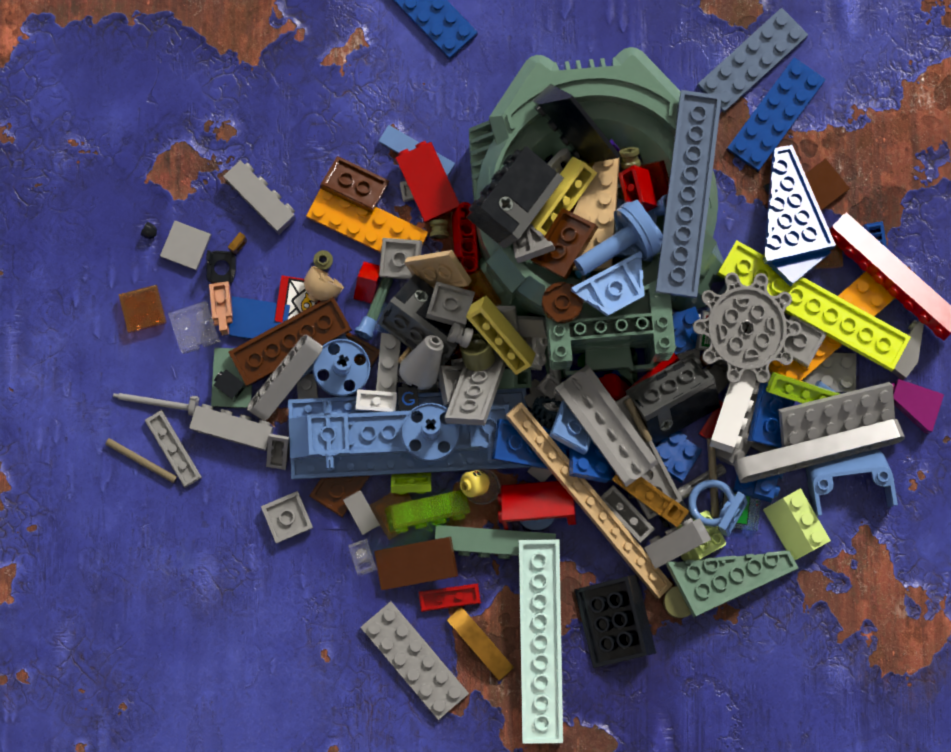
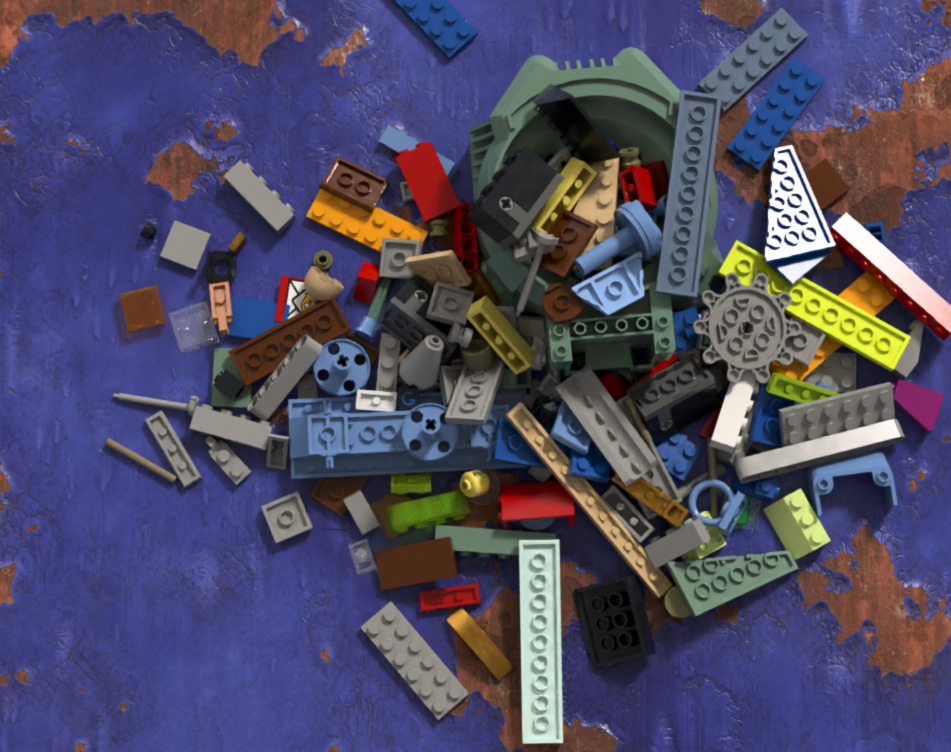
(228, 460): none -> light grey hinge
(544, 239): none -> light grey piece

